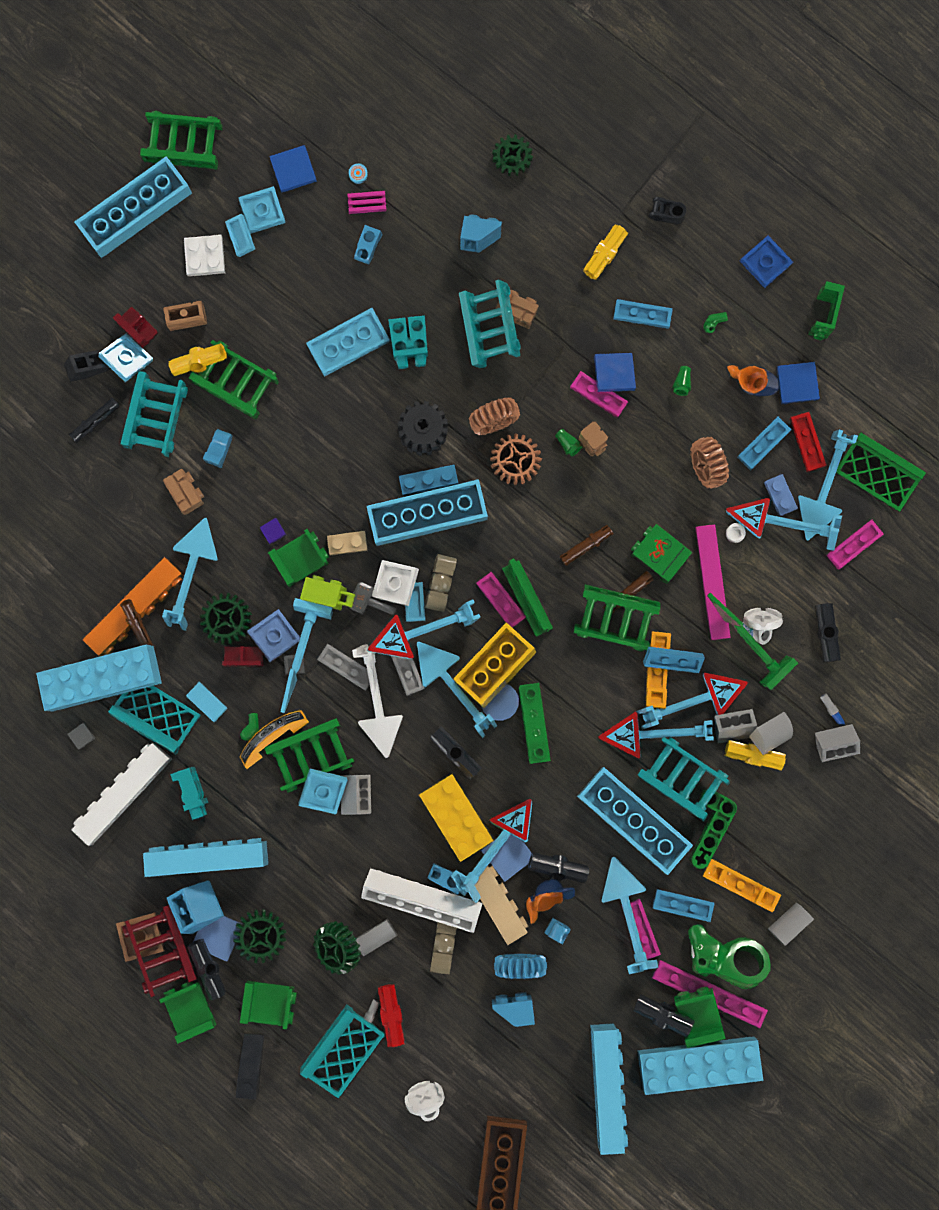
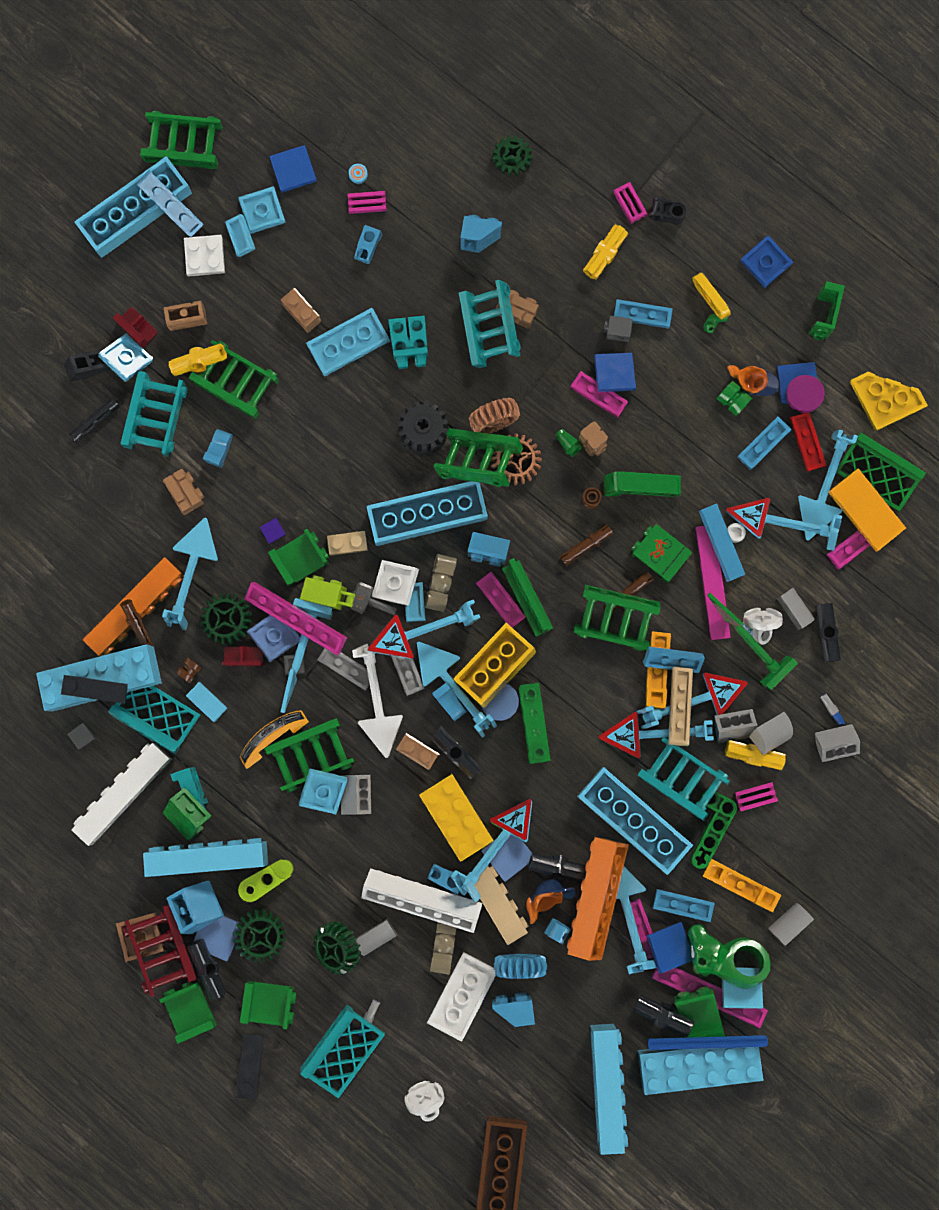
(94, 689): none -> black slope
(169, 203): none -> dark azure tile
(186, 814): none -> green panel
(188, 670): none -> reddish brown wheel
(251, 729): green arm -> none
(279, 871): none -> lime piece
(295, 618): none -> dark pink tile
(301, 310): none -> medium nougat brick
(391, 1015): red piece -> none
(417, 751): none -> medium nougat brick
(428, 480): dark azure plate -> none
(449, 702): none -> dark azure leg
(462, 996): none -> white tile
(476, 441): none -> green fence
(488, 549): none -> dark azure slope
(590, 501): none -> reddish brown wheel
(597, 899): none -> orange brick
(618, 328): none -> dark grey brick
(631, 219): none -> dark pink tile
(642, 484): none -> green beam
(669, 947): none -> blue tile
(680, 706): none -> tan tile
(682, 383): green cone -> none
(707, 1042): none -> blue axle
(709, 462): nougat gear -> none
(711, 296): none -> yellow beam
(721, 542): none -> dark azure tile
(734, 398): none -> green wheel
(742, 998): none -> medium azure tile
(771, 792): none -> dark pink tile
(780, 495): medium blue plate -> none
(795, 609): none -> light grey brick
(805, 393): none -> magenta tile
(867, 510): none -> light orange tile
(886, 399): none -> yellow plate

